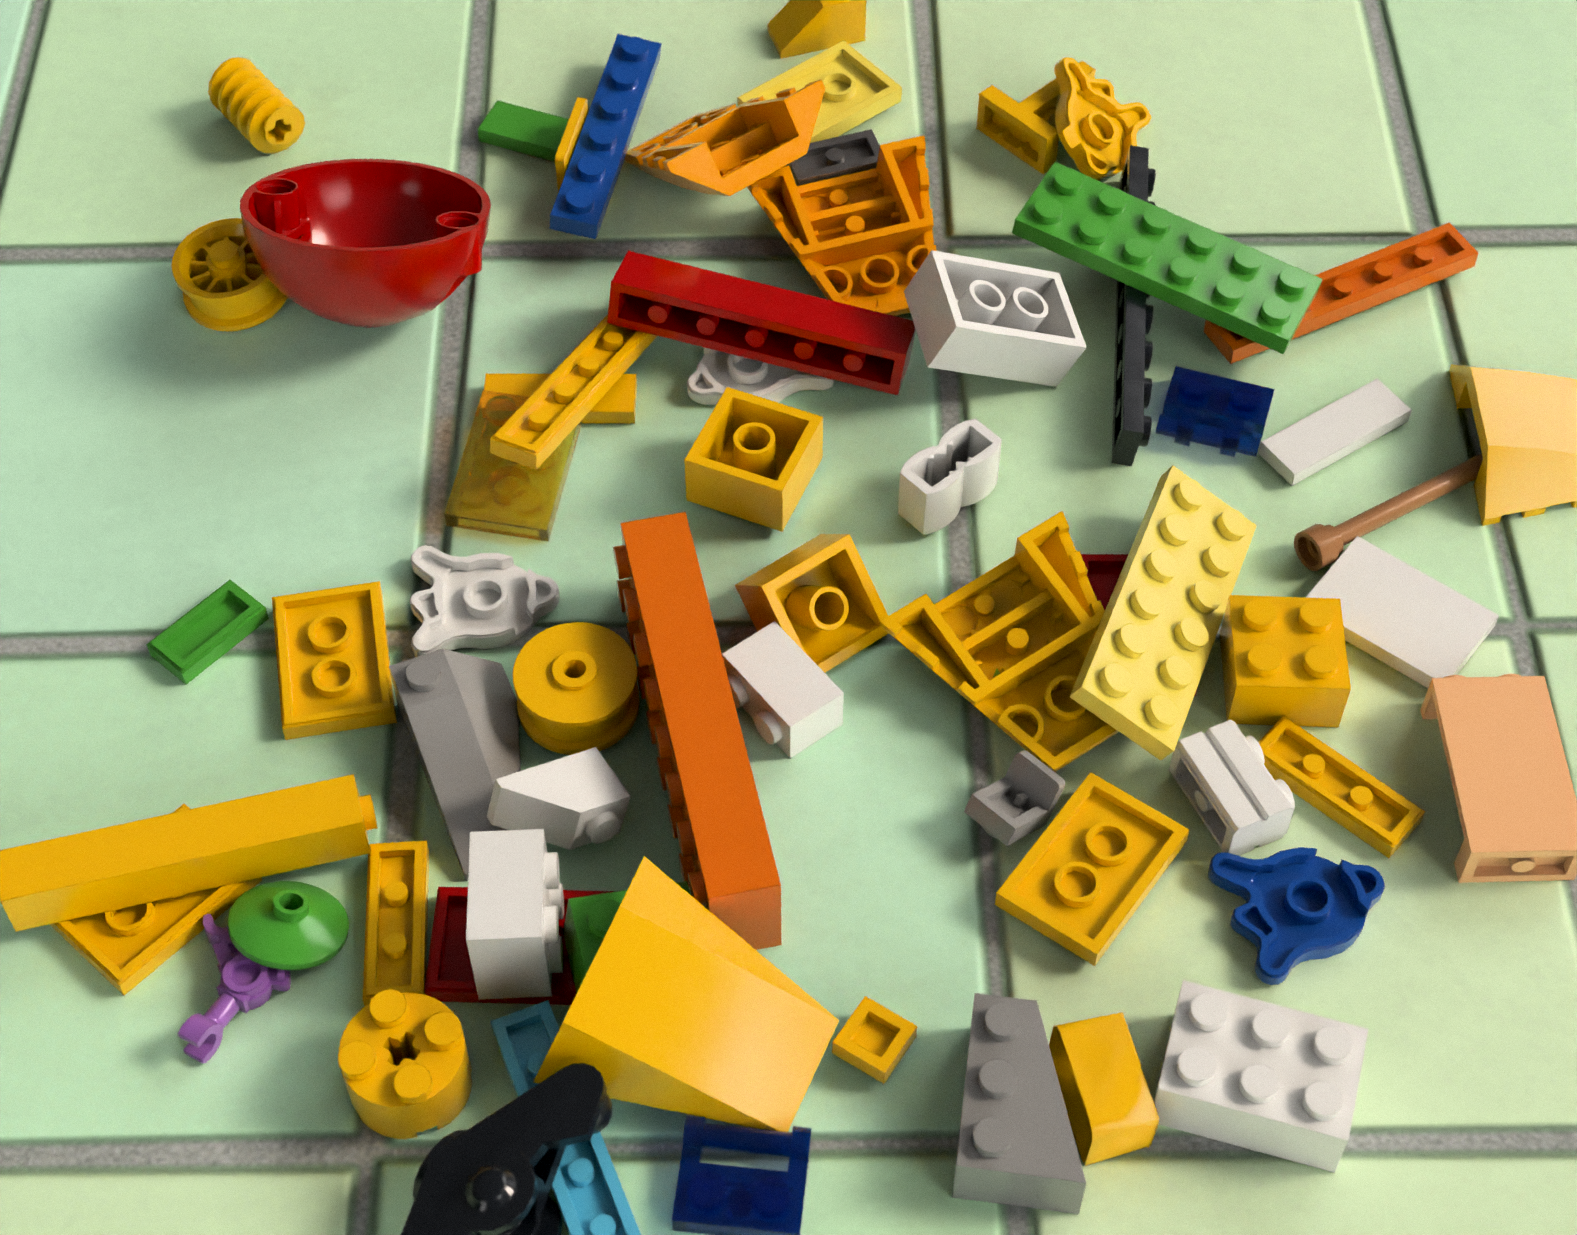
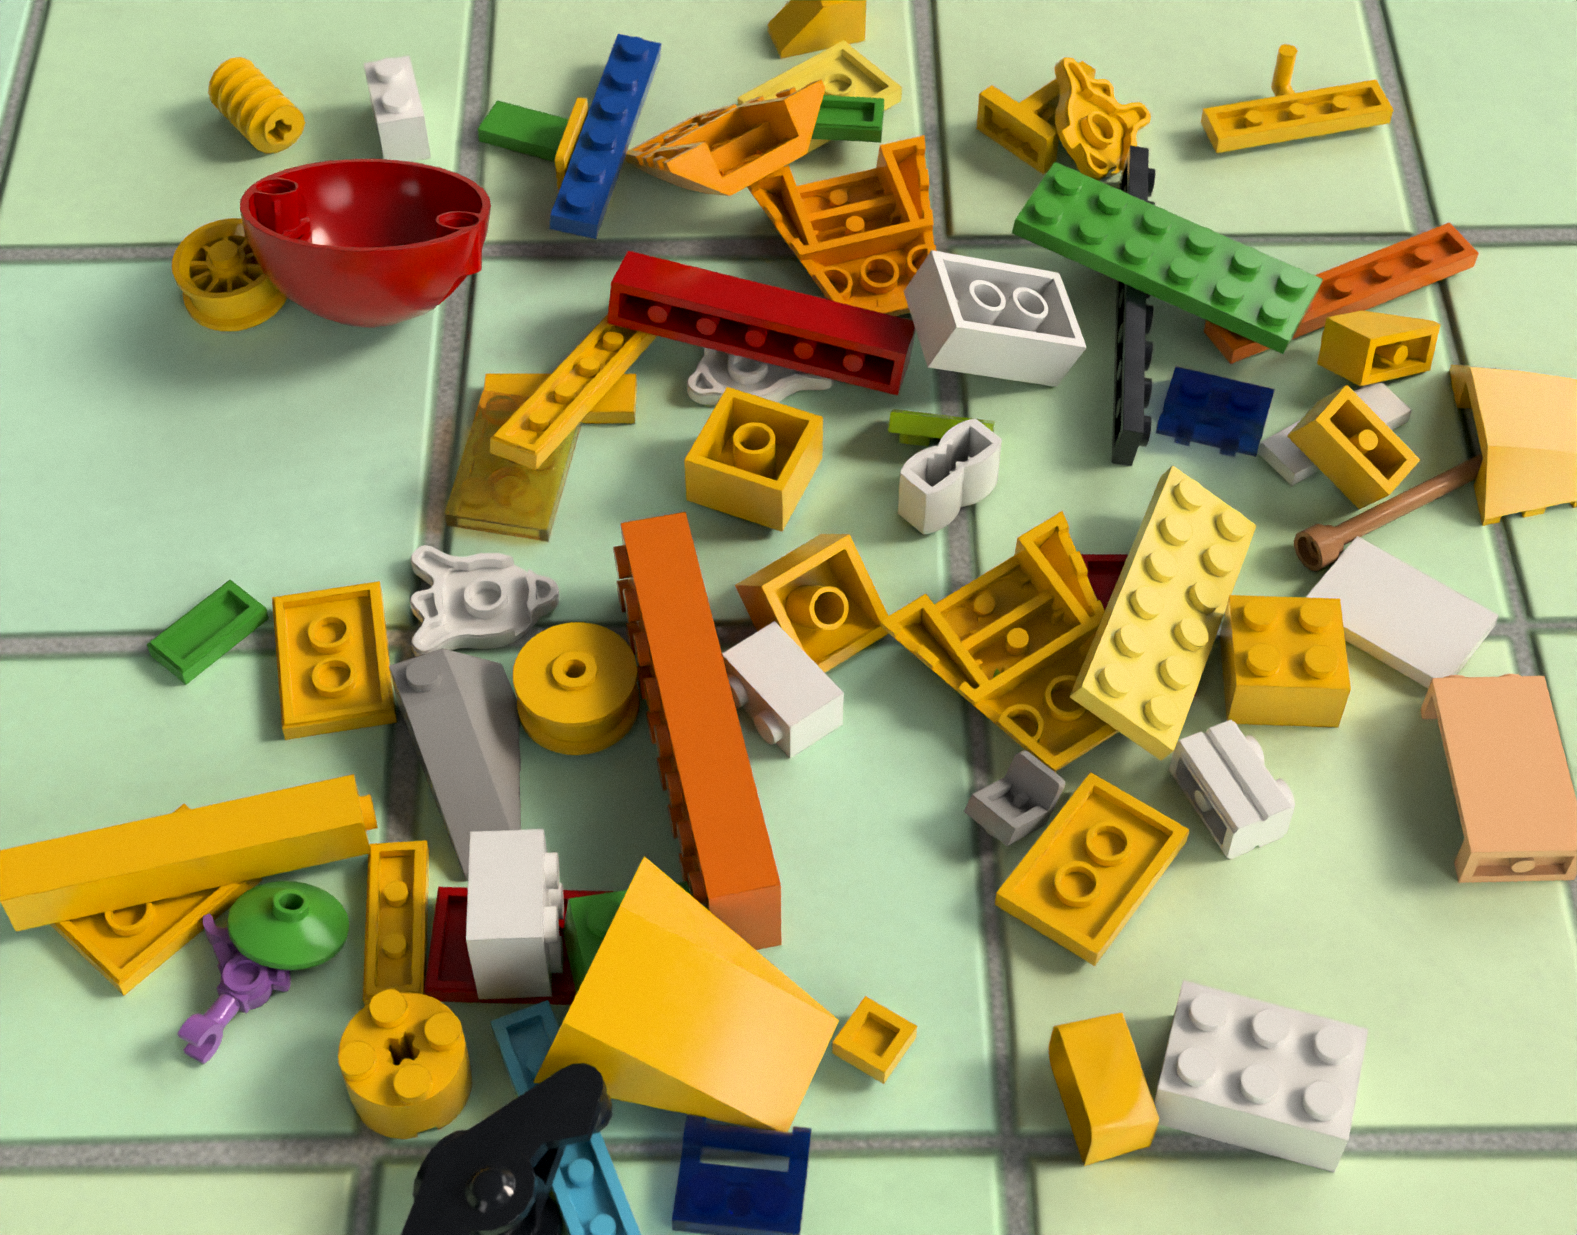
(397, 109): none -> white brick
(569, 798): white slope -> none
(836, 157): flat silver plate -> none
(850, 119): none -> bright green tile
(918, 427): none -> lime plate
(1013, 1115): light grey wedge -> none
(1295, 114): none -> yellow plate
(1296, 905): blue tile -> none
(1339, 787): yellow tile -> none
(1353, 447): none -> yellow brick
(1377, 346): none -> yellow slope

